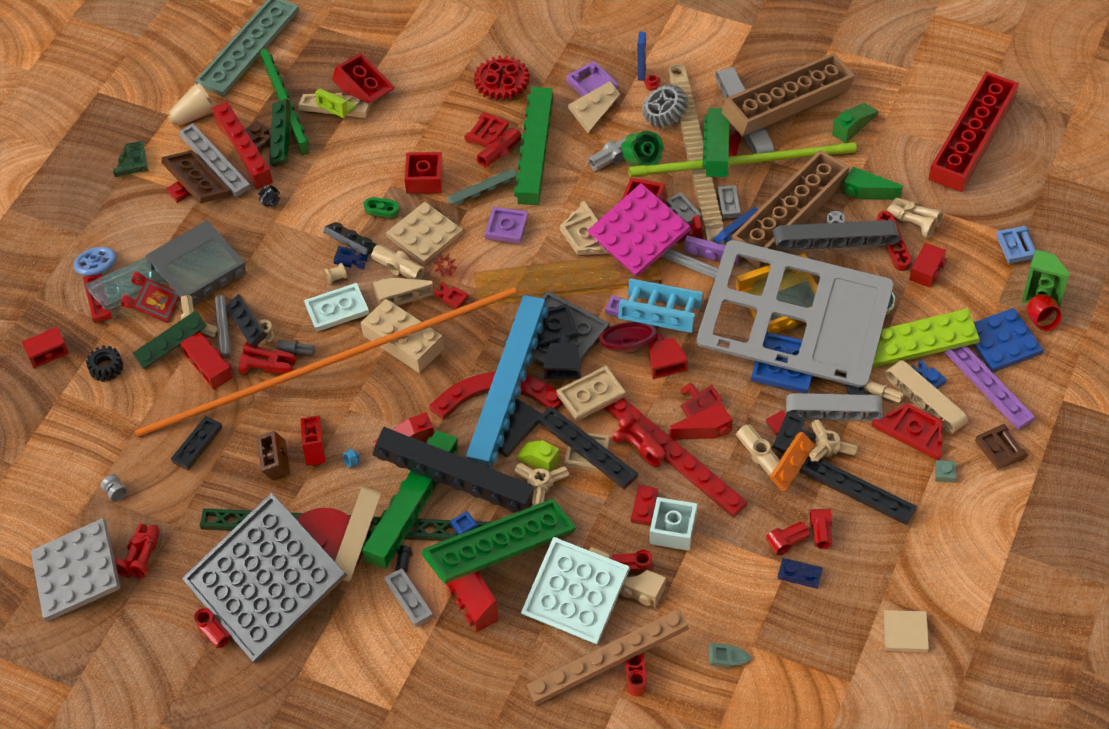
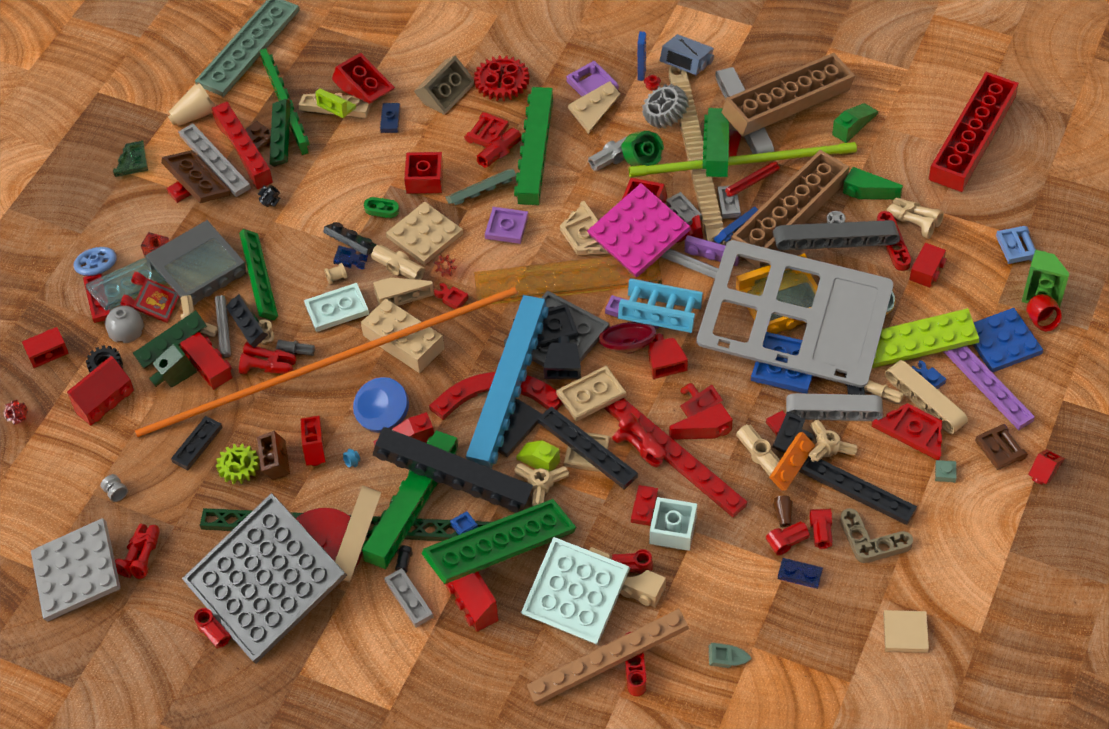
(15, 412): none -> clear red gear
(100, 391): none -> red slope
(124, 324): none -> light grey cylinder
(152, 242): none -> clear red brick
(172, 367): none -> dark green torso
(237, 463): none -> lime gear
(258, 274): none -> green plate
(381, 404): none -> blue piece
(390, 117): none -> dark blue plate
(445, 85): none -> dark tan slope
(686, 54): none -> sand blue brick
(752, 179): none -> red axle
(783, 509): none -> reddish brown cone
(866, 544): none -> dark tan beam
(1045, 466): none -> red slope

